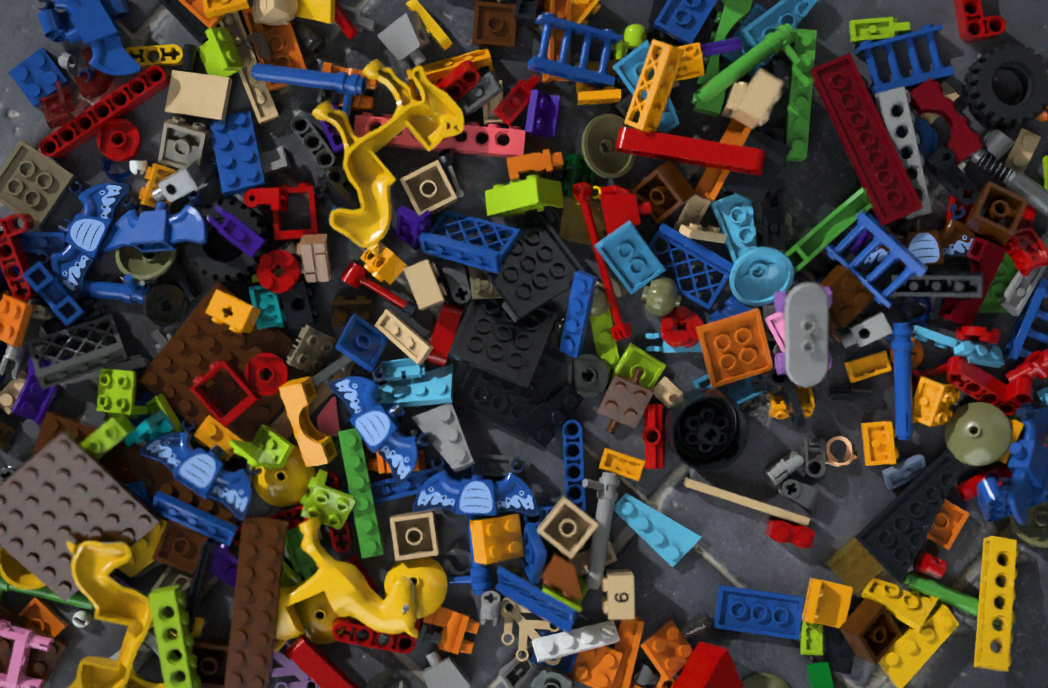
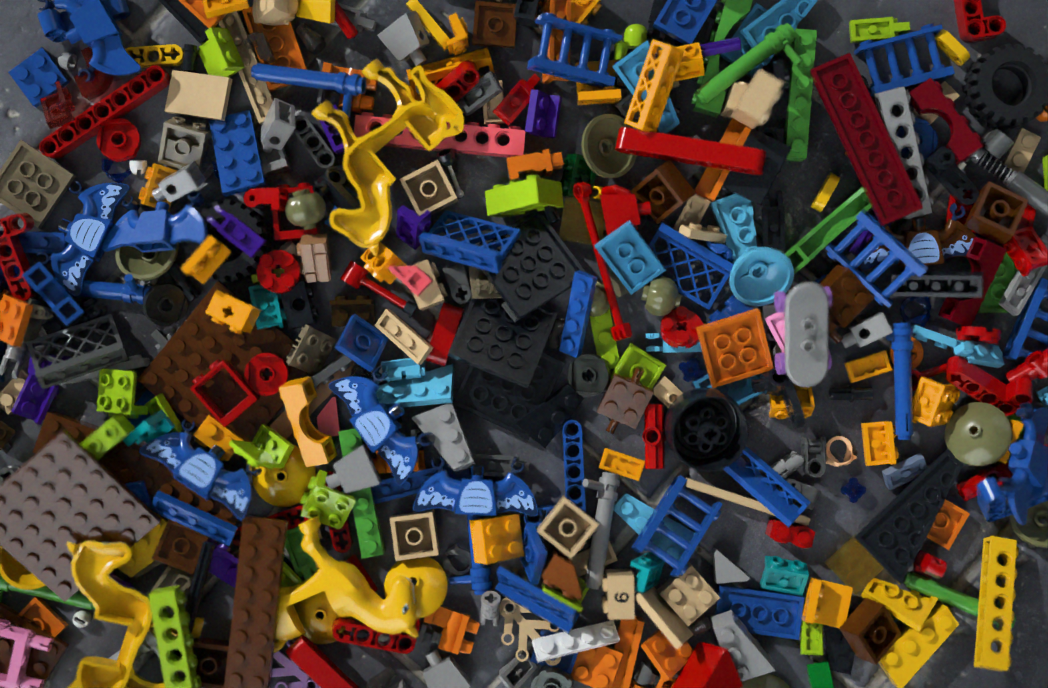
(206, 259): none -> light orange bracket
(277, 126): none -> light grey torso
(305, 209): none -> olive plant
(354, 471): none -> light grey torso
(412, 277): none -> coral tile
(460, 42): none -> light orange bracket
(650, 571): none -> teal bracket
(656, 525): none -> blue fence
(664, 617): none -> tan tile
(688, 595): none -> tan brick
(693, 363): none -> clear blue plate
(724, 570): none -> light grey slope
(726, 252): none -> blue piece
(744, 649): none -> light grey wedge
(765, 489): none -> blue fence
(784, 575): none -> teal bracket
(825, 192): none -> yellow beam
(859, 490): none -> clear blue plate
(952, 47): none -> yellow beam

